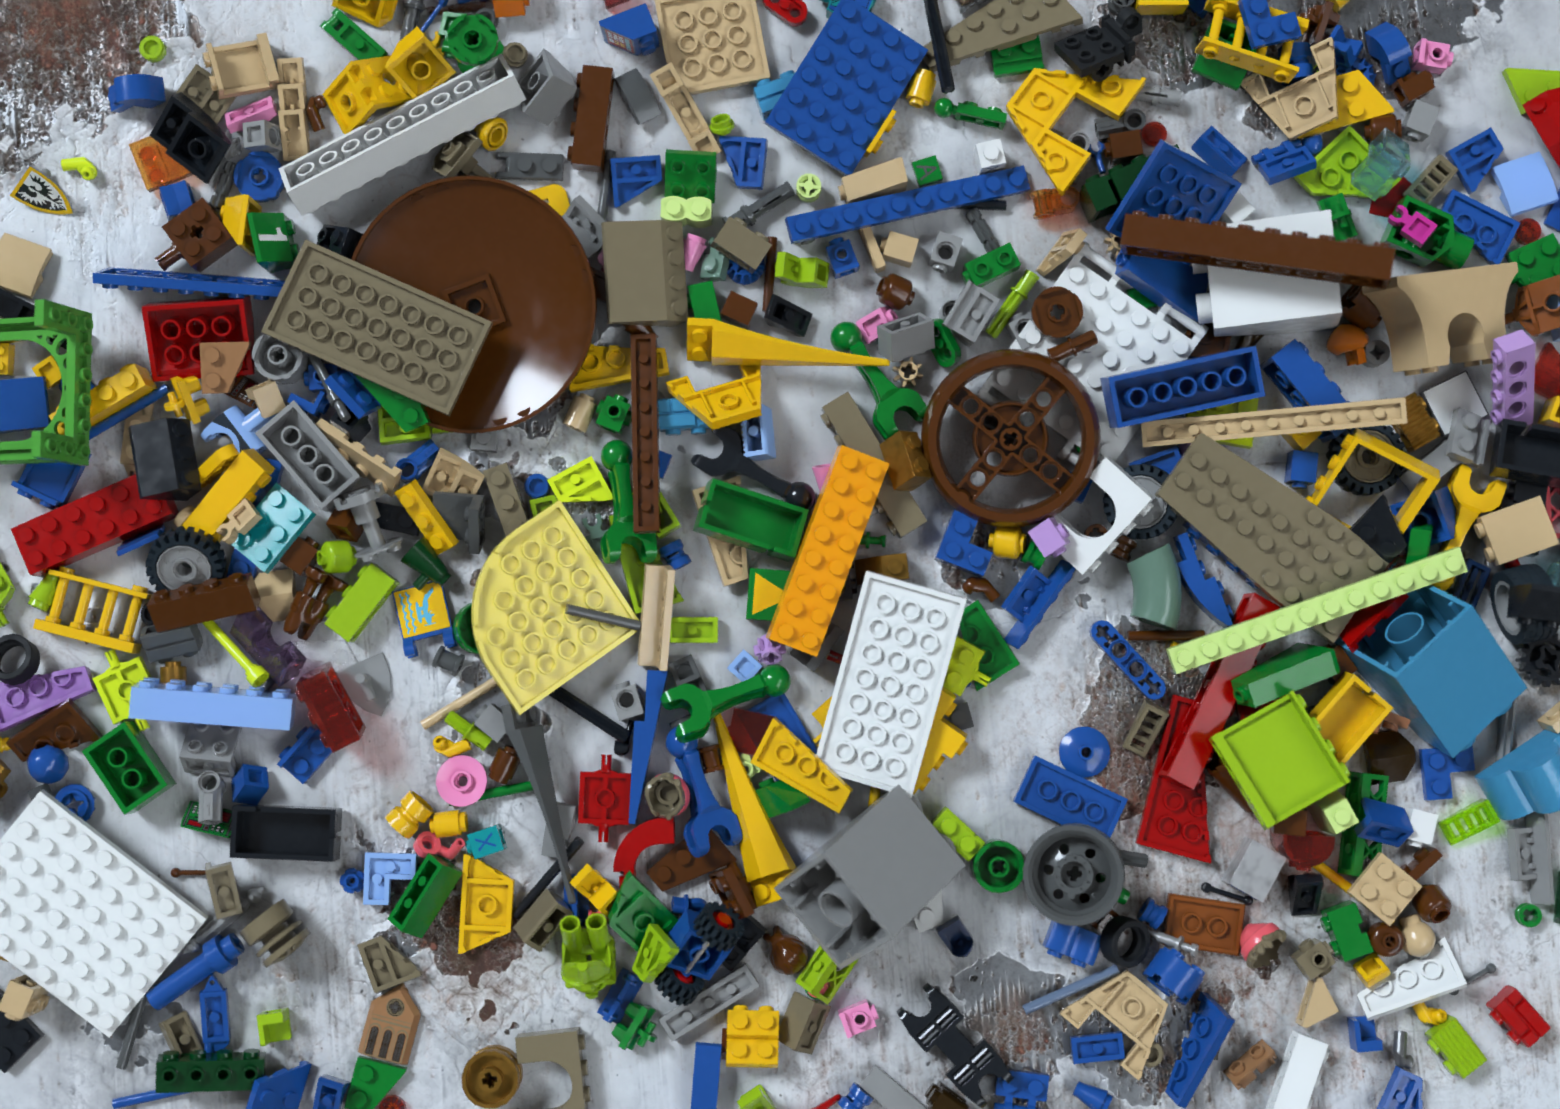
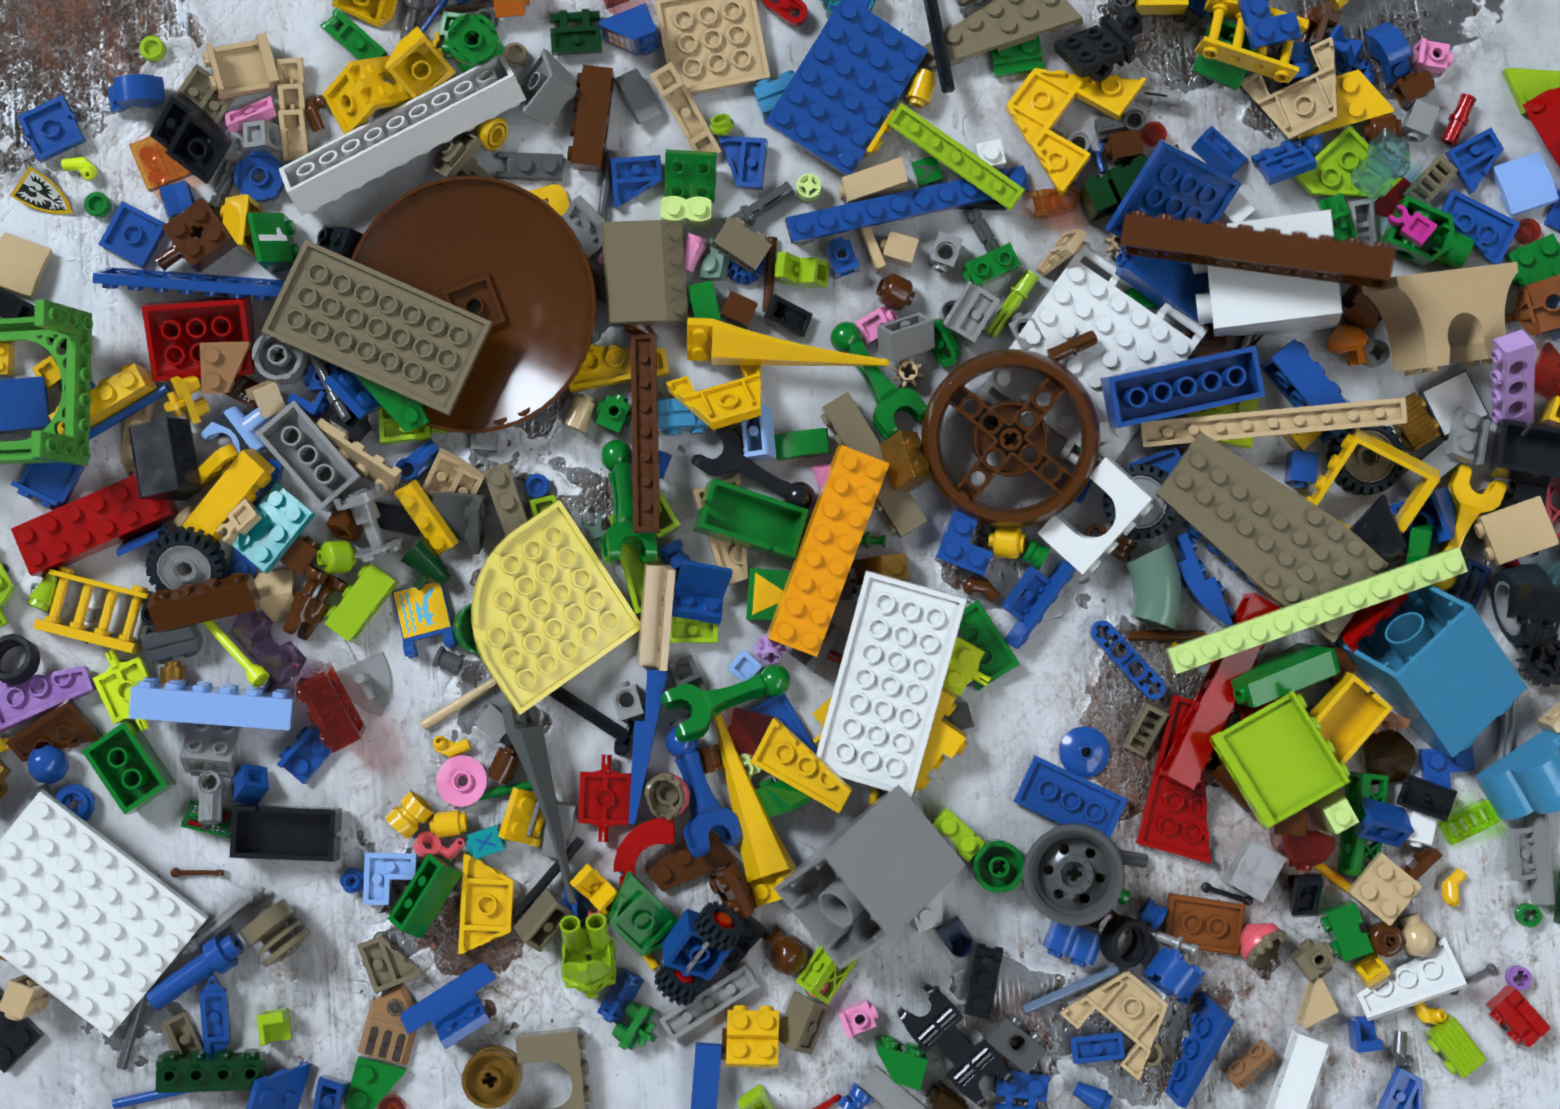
(51, 128): none -> blue plate
(98, 205): none -> green tile
(133, 235): none -> blue tile
(223, 889): dark tan panel -> none
(452, 1008): none -> blue plate
(468, 730): lime axle -> none
(518, 818): none -> yellow plate
(578, 39): none -> dark green plate
(581, 483): neon yellow wing -> none
(603, 617): dark grey bar -> none
(654, 953): lime wing -> none
(679, 904): blue piece -> none
(700, 591): none -> blue bracket
(802, 444): none -> green slope
(903, 1062): none -> green slope
(956, 156): none -> lime tile
(971, 113): green plate -> none
(983, 981): none -> black plate
(1024, 1056): none -> dark grey brick
(1050, 537): lavender brick -> none
(1064, 300): reddish brown plate -> none
(1369, 214): none -> light grey slope
(1426, 797): none -> black hinge
(1432, 904): reddish brown head -> none
(1450, 889): none -> yellow arm
(1458, 119): none -> red pin
(1523, 983): none -> medium lavender bush

